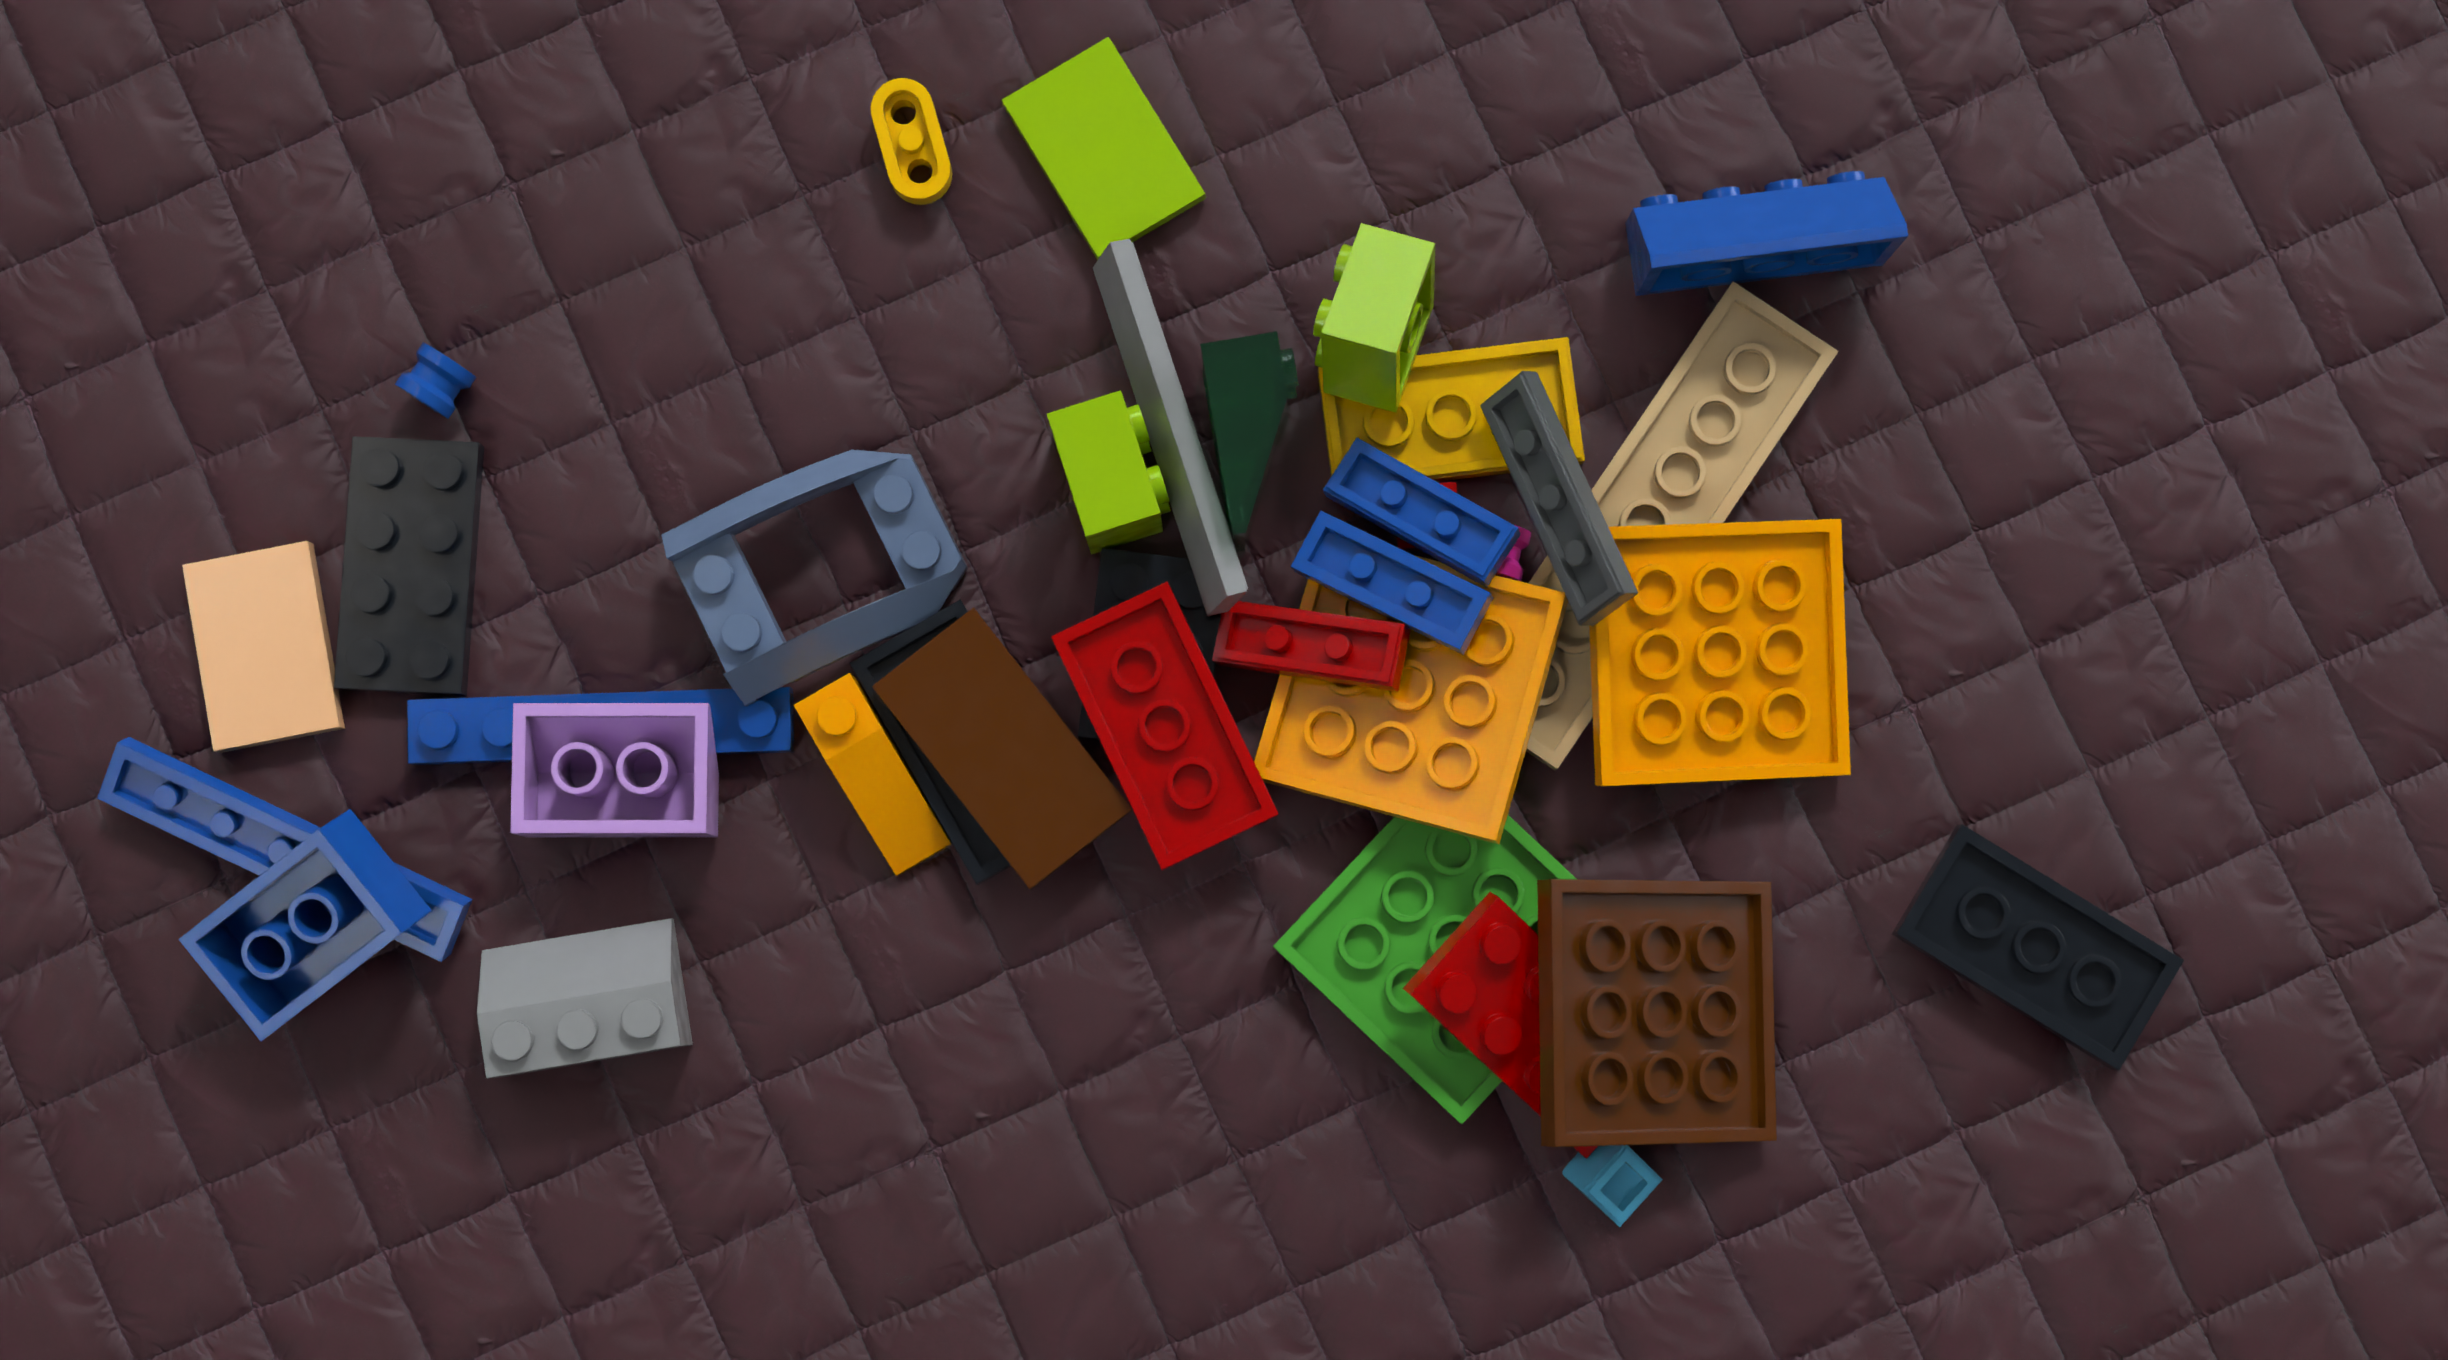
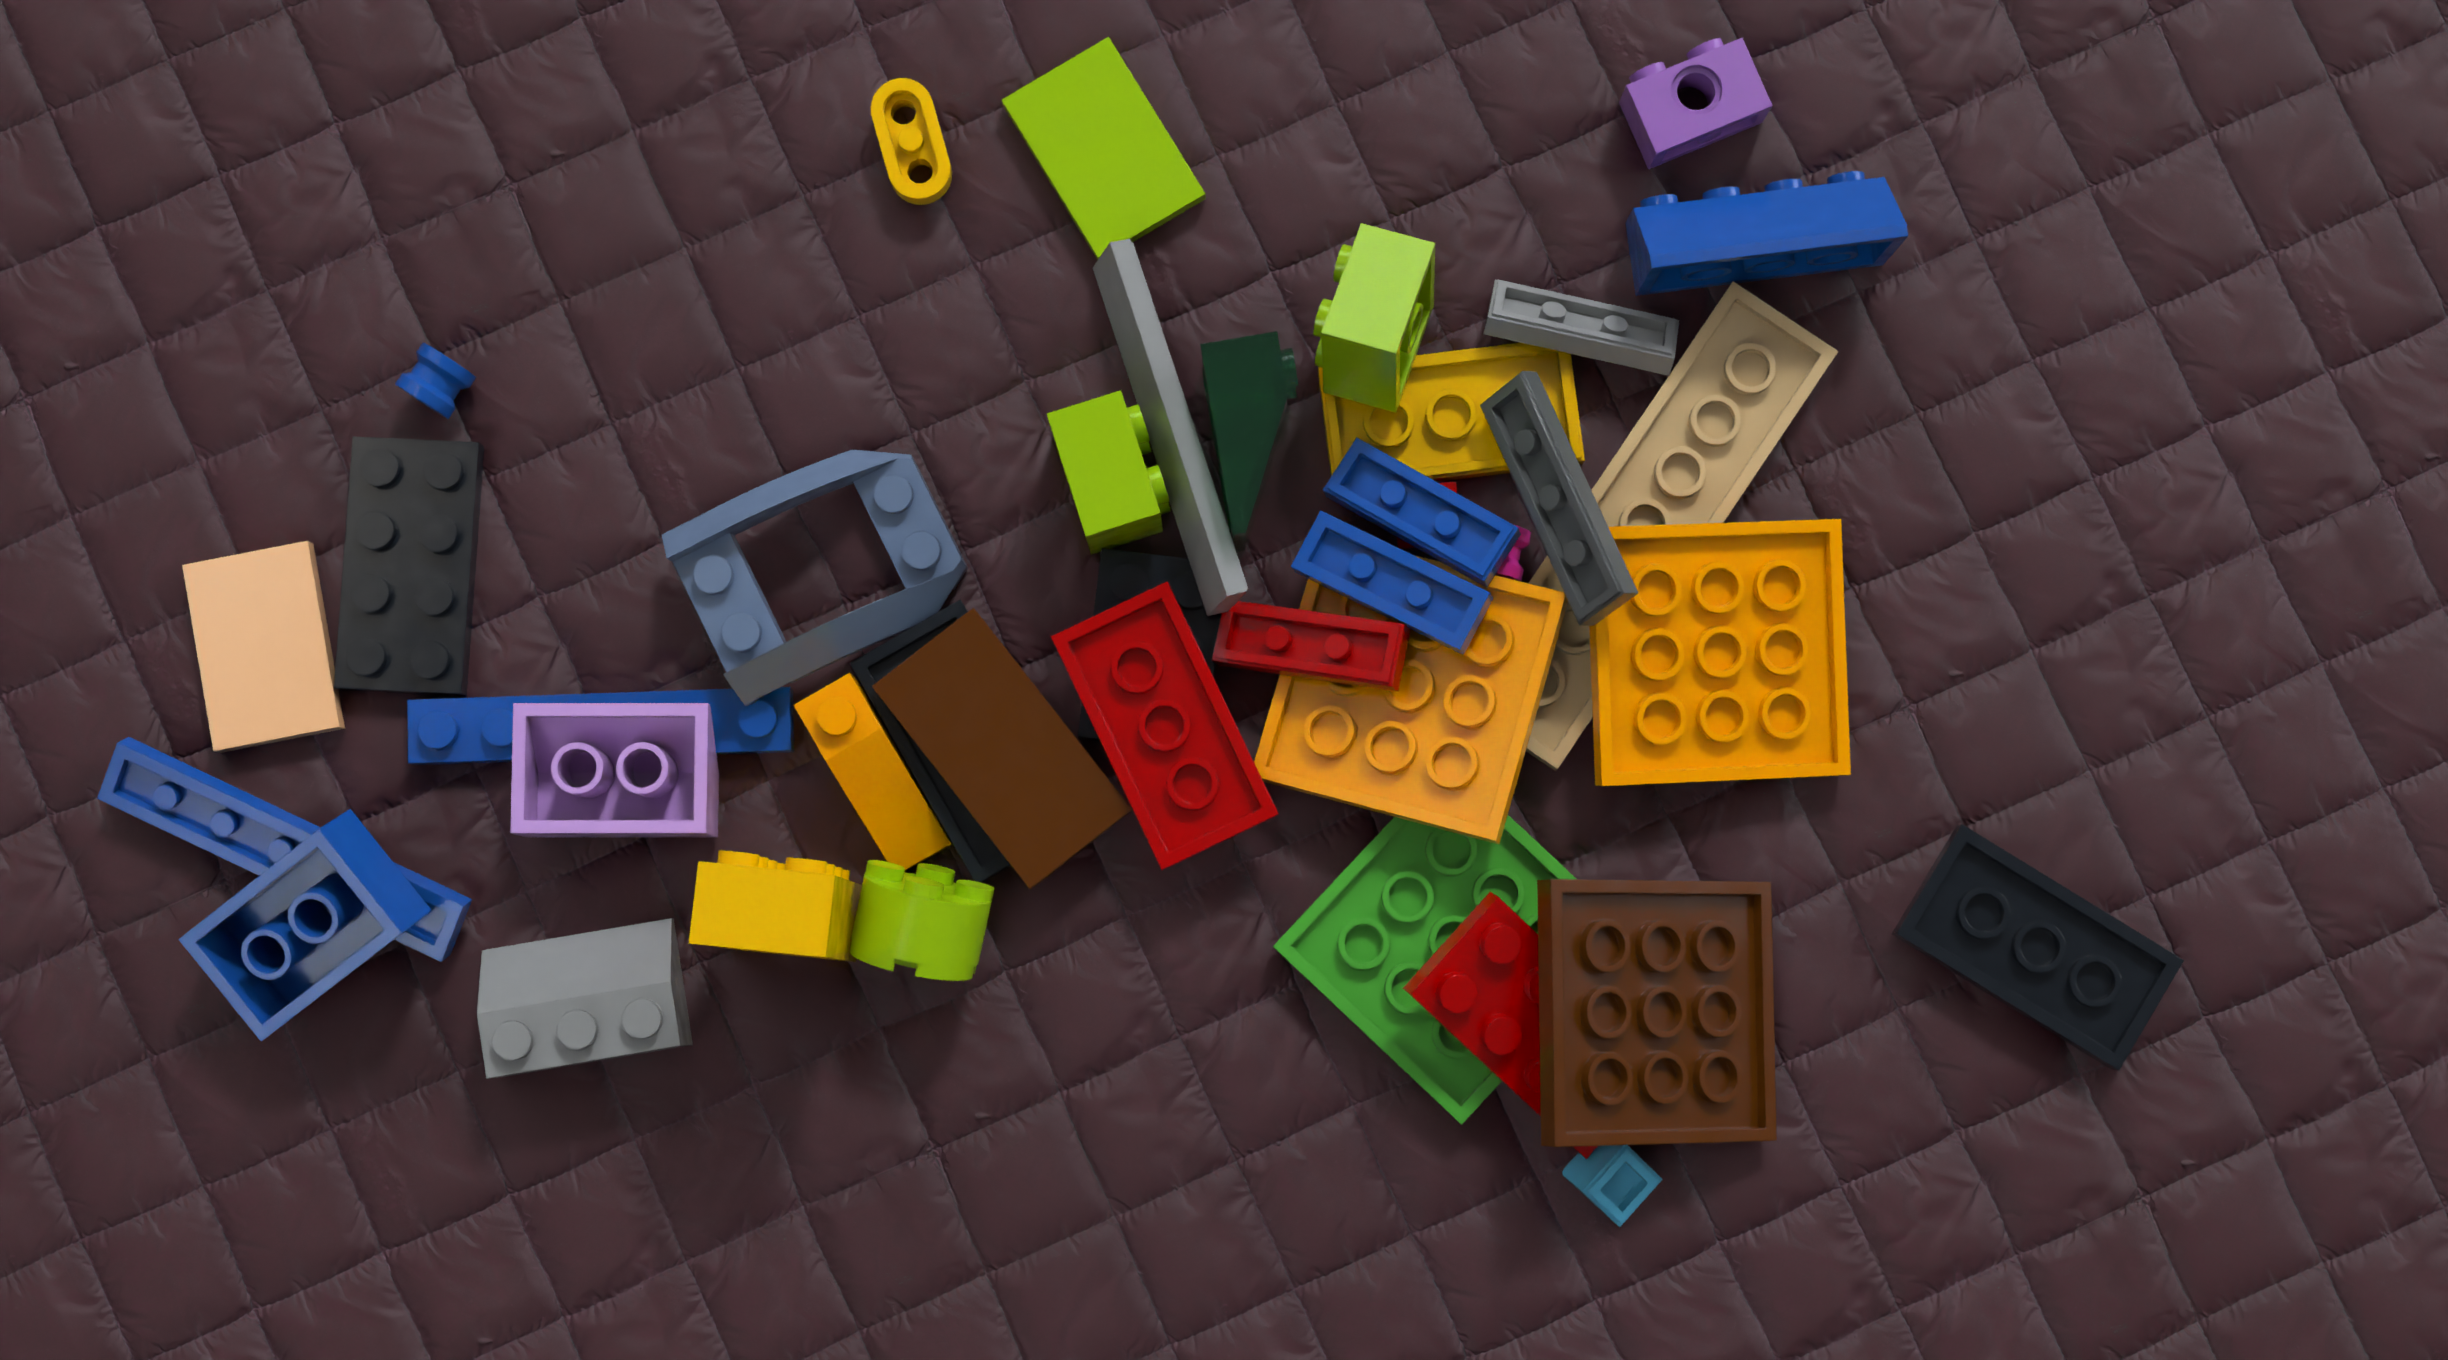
(774, 906): none -> yellow brick
(921, 920): none -> lime brick
(1582, 327): none -> light grey tile
(1668, 128): none -> medium lavender brick

